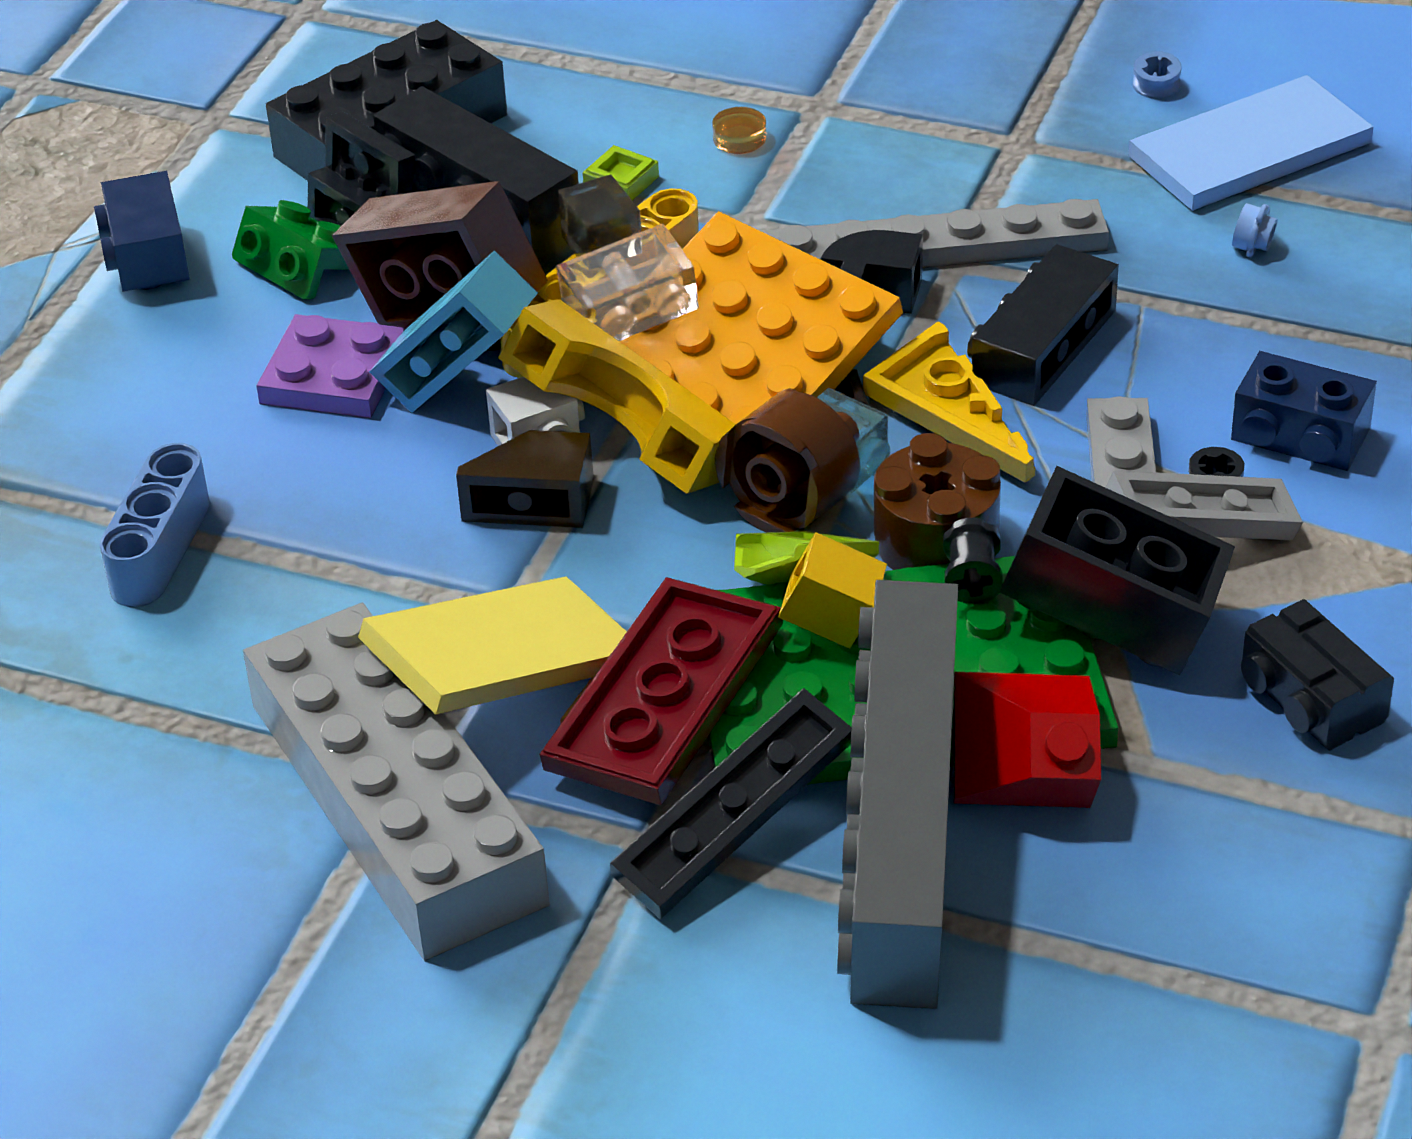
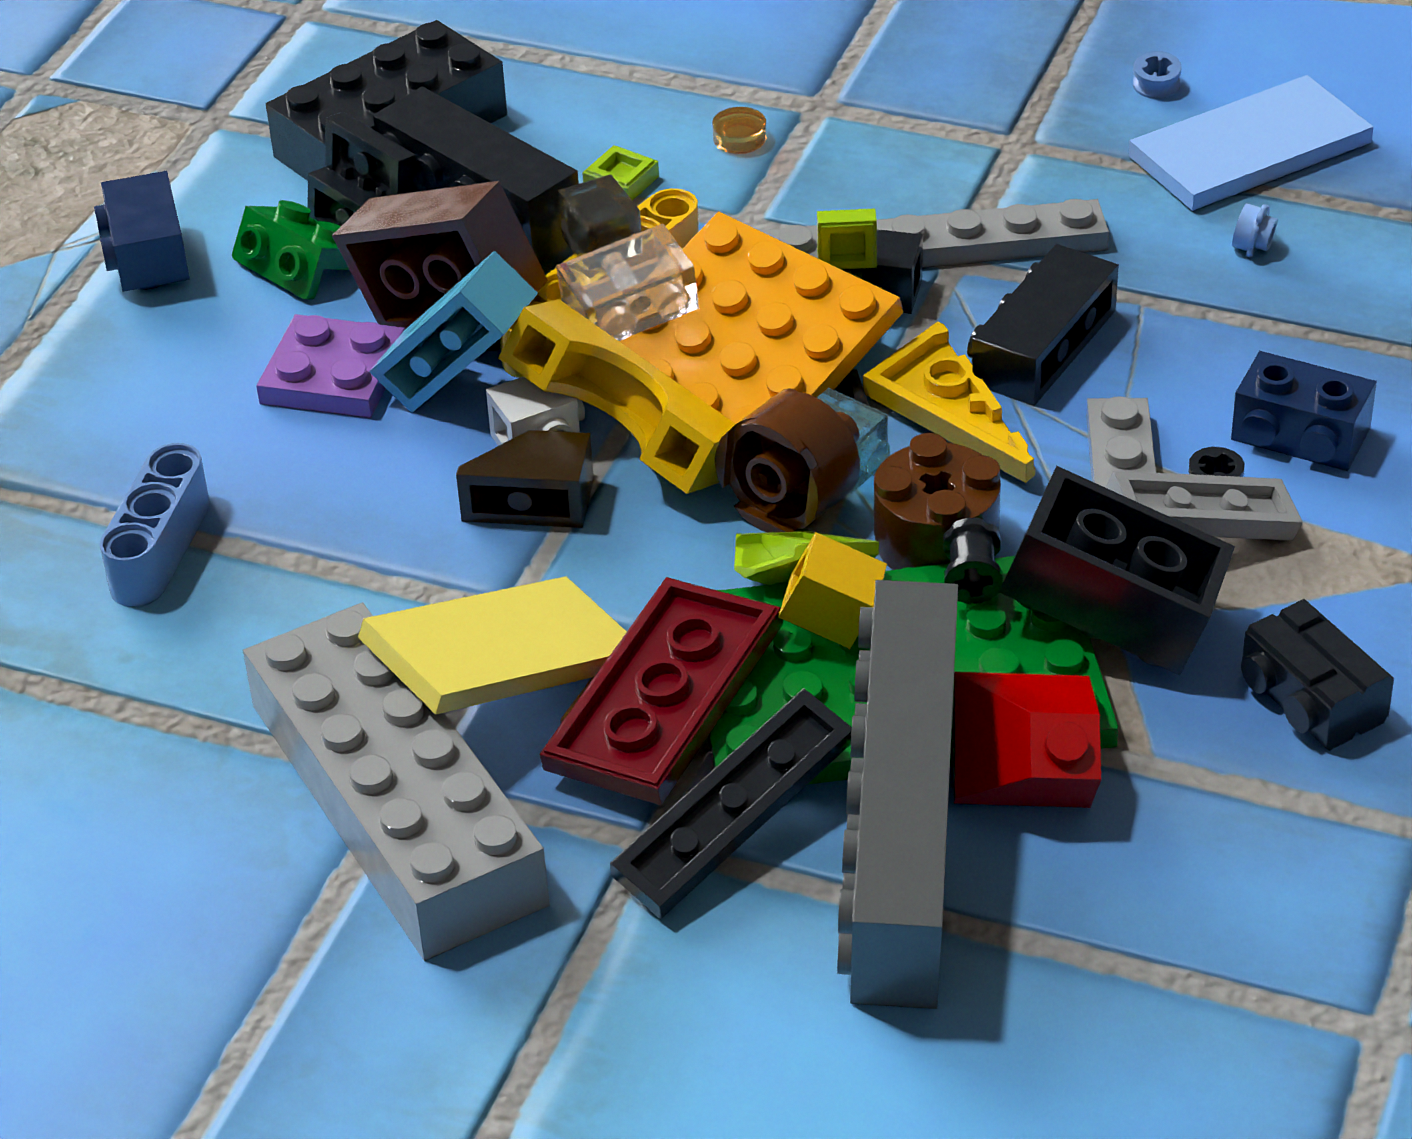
(847, 238): none -> lime tile

